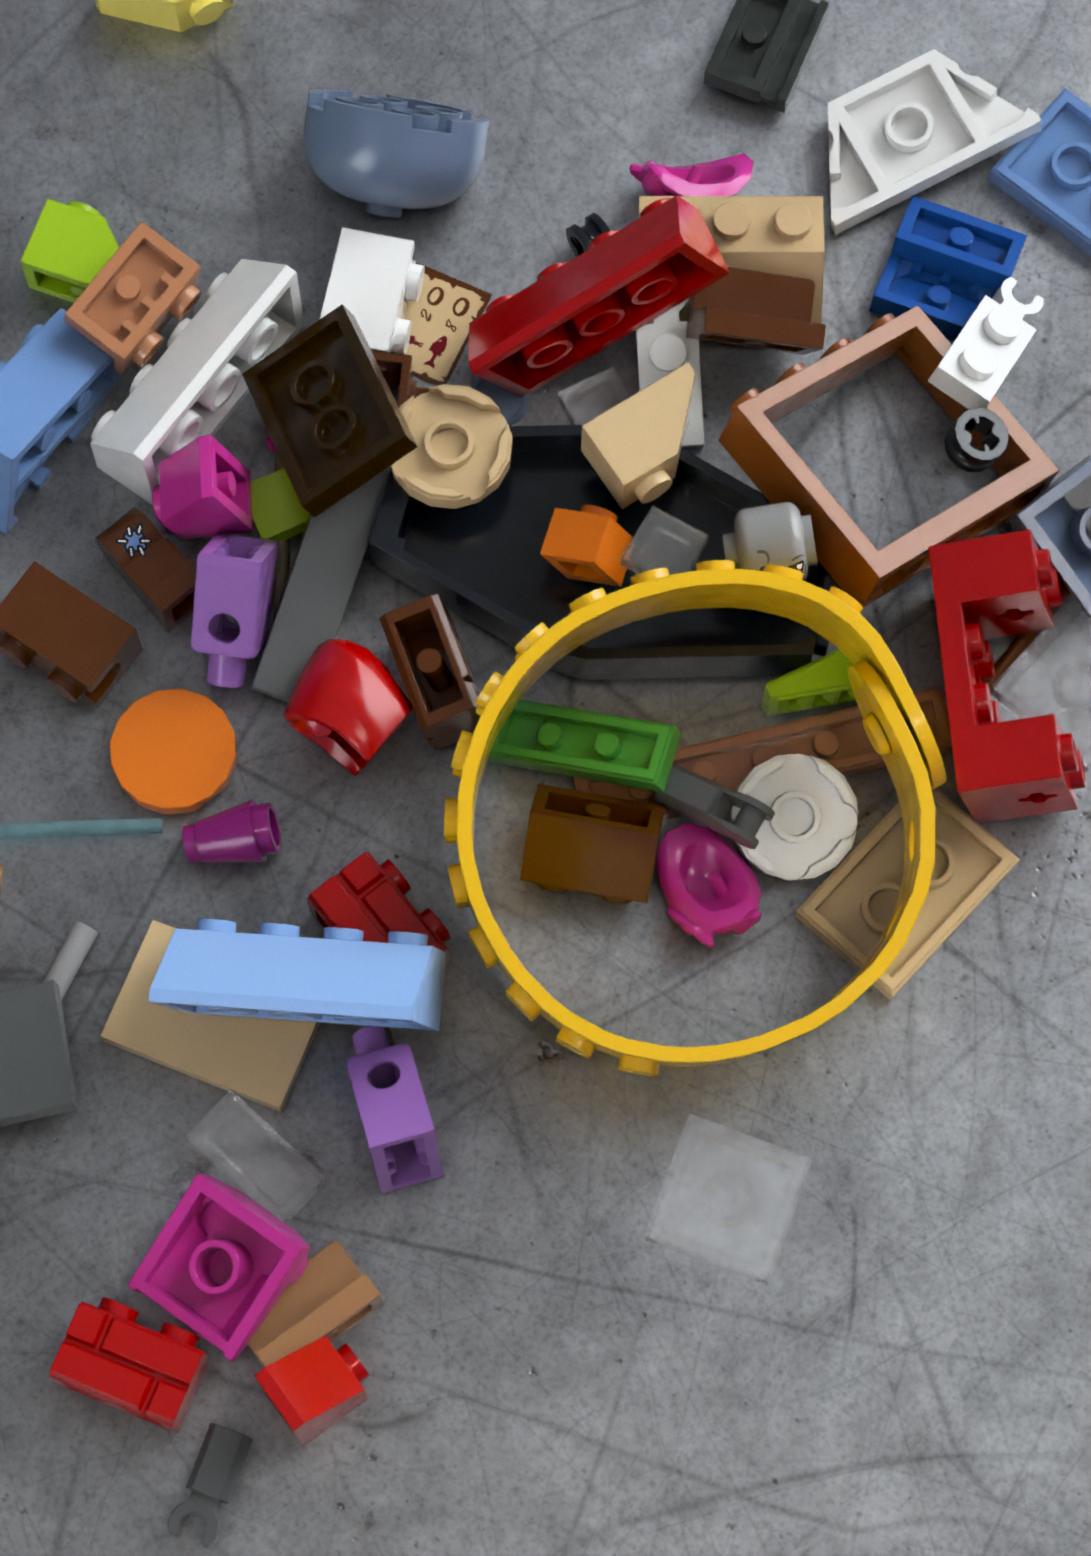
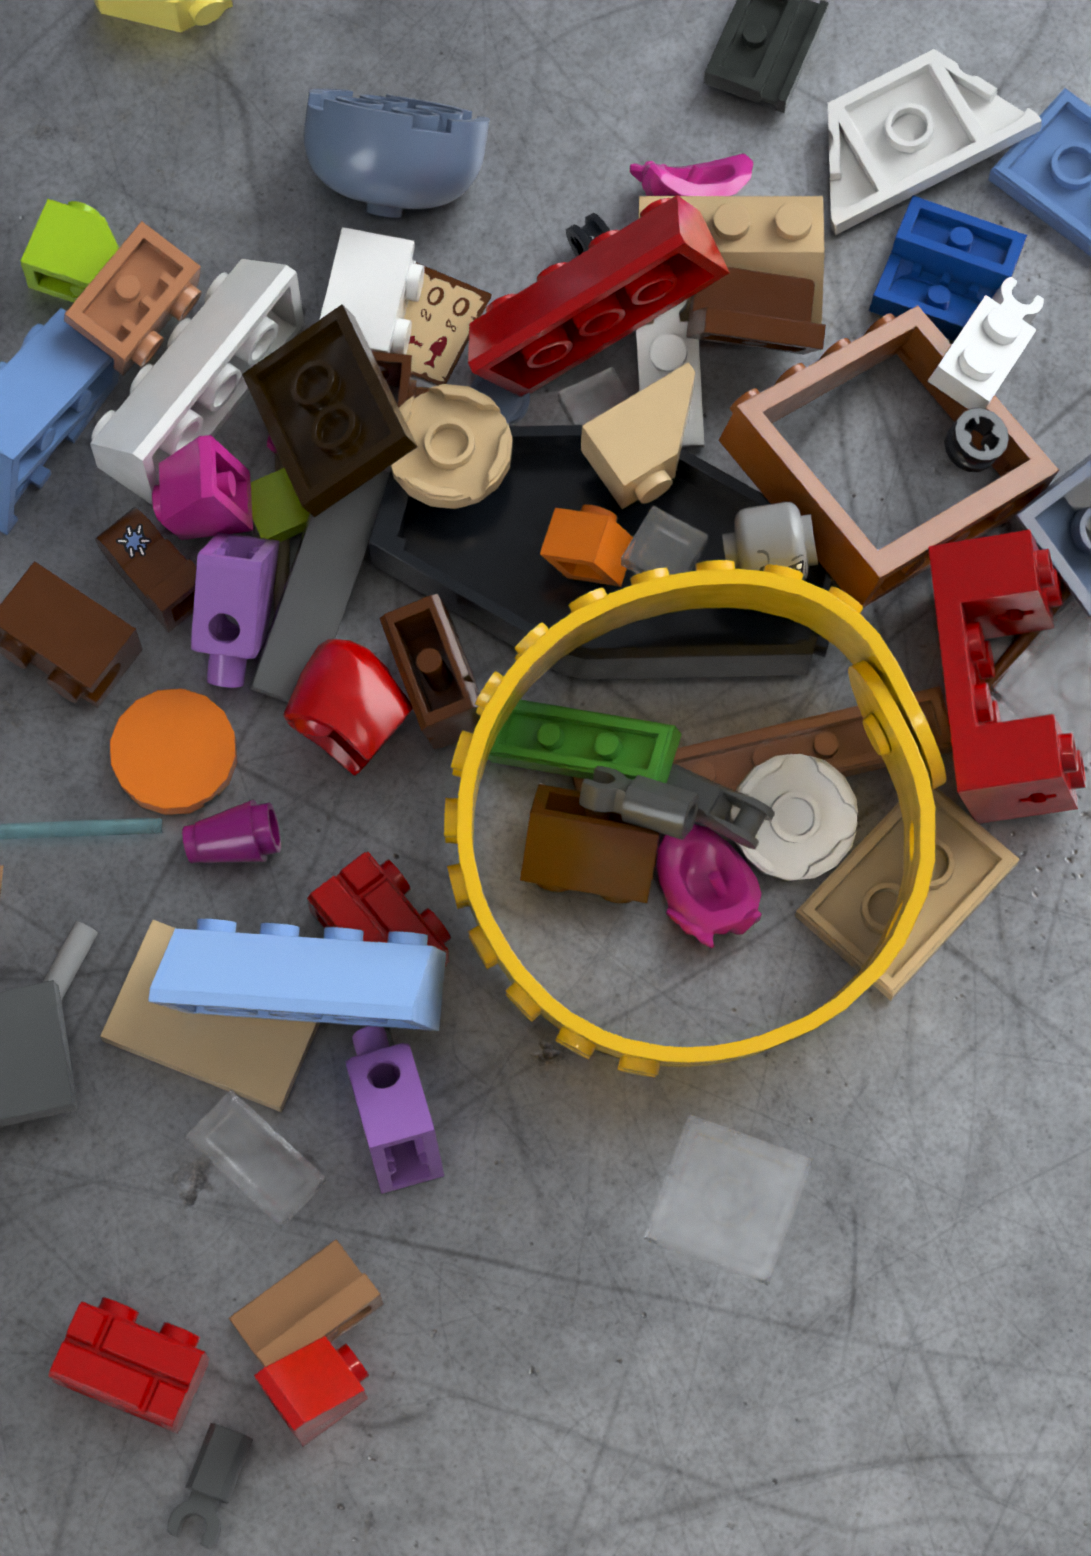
(221, 1264): dark pink slope -> none
(641, 801): none -> dark grey bar
(810, 686): lime slope -> none

